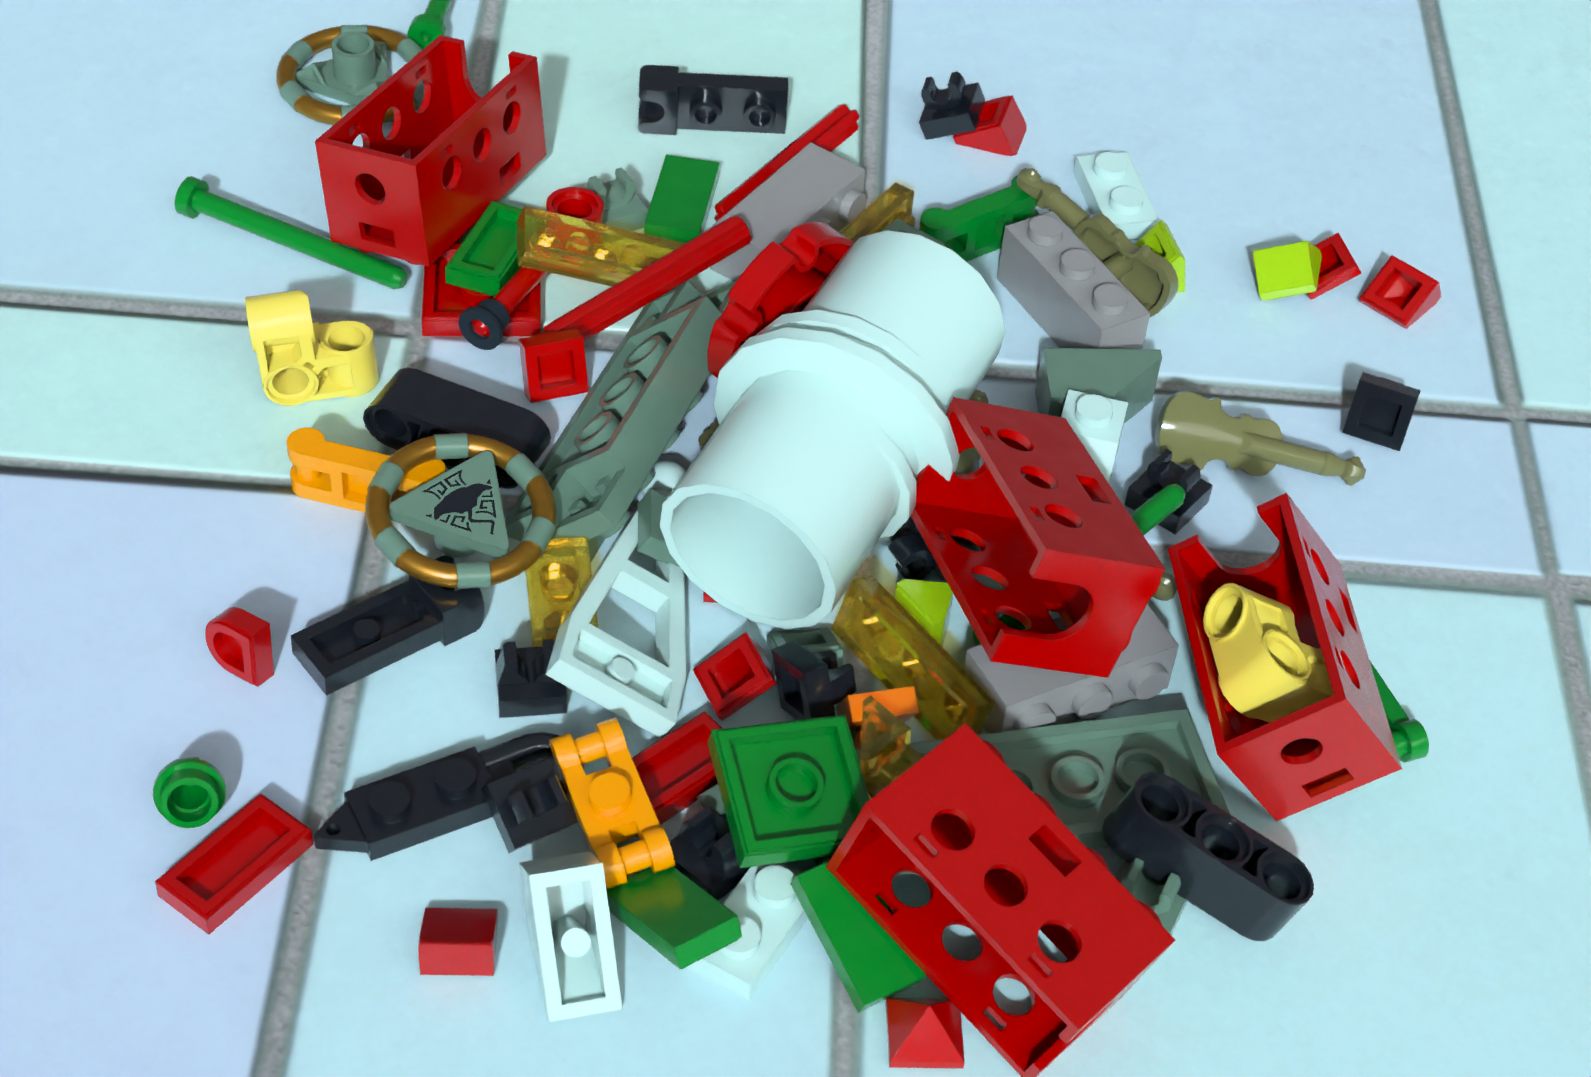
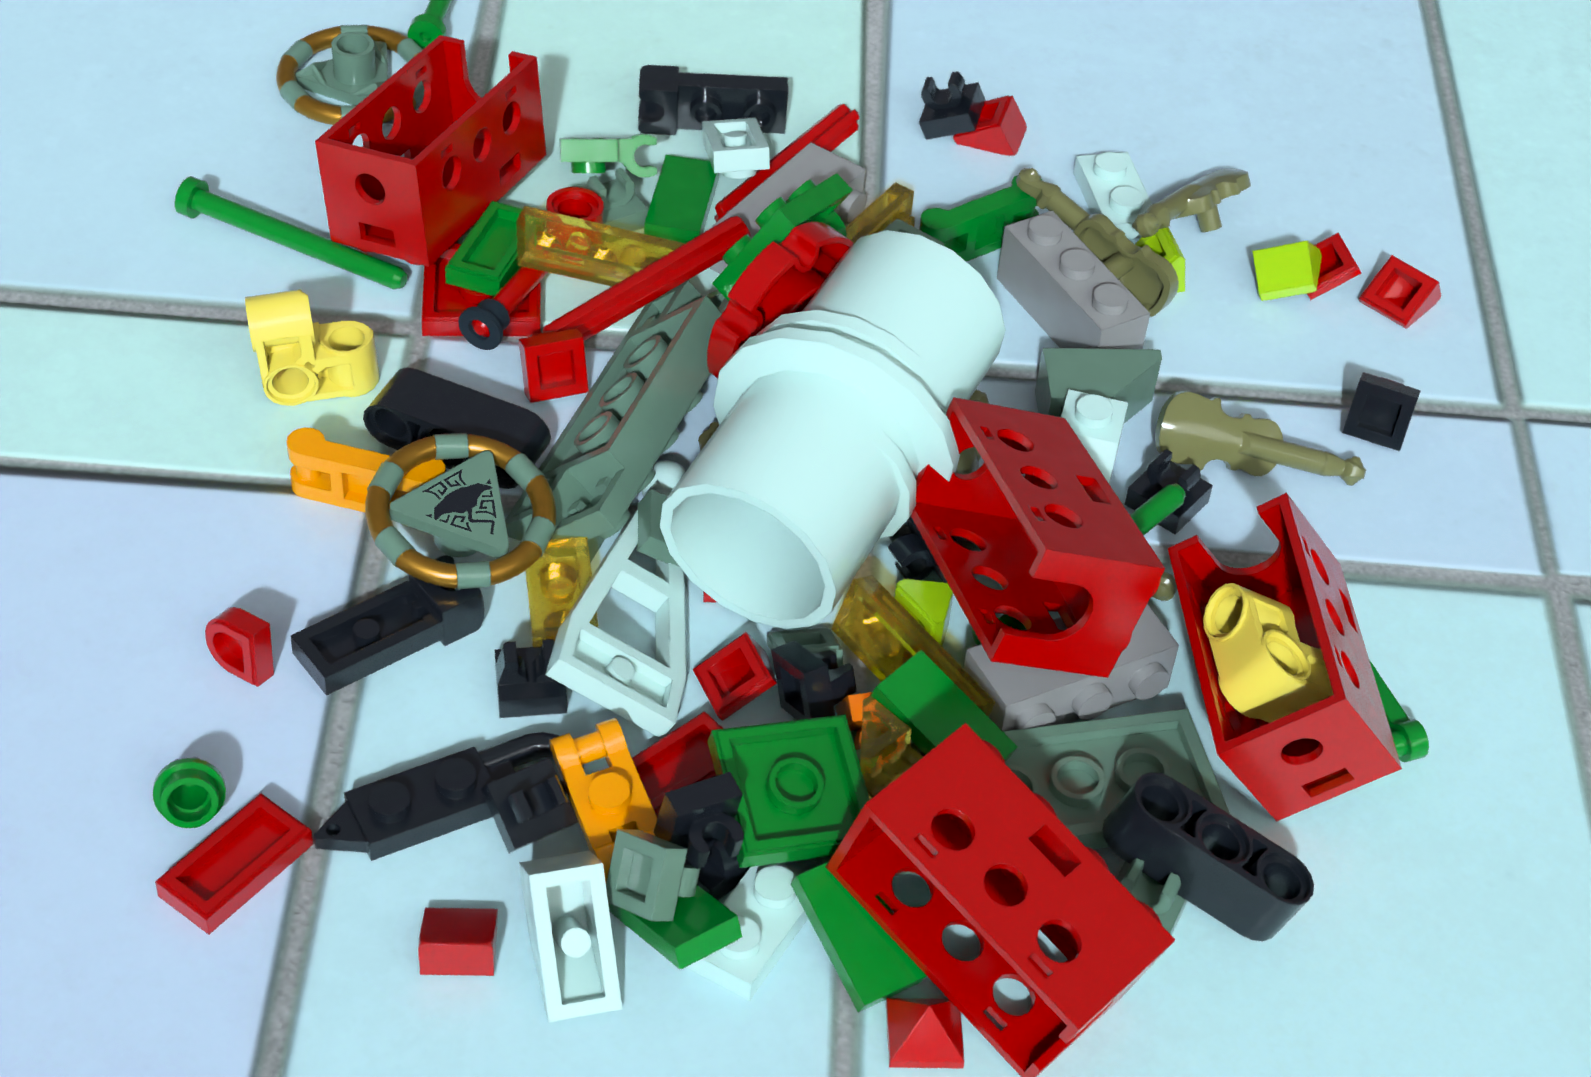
(591, 154): none -> plate
(649, 875): none -> sand green tile
(701, 814): none -> black tile
(735, 147): none -> light aqua plate
(804, 205): none -> green plate
(935, 706): none -> green tile
(1194, 198): none -> olive piece

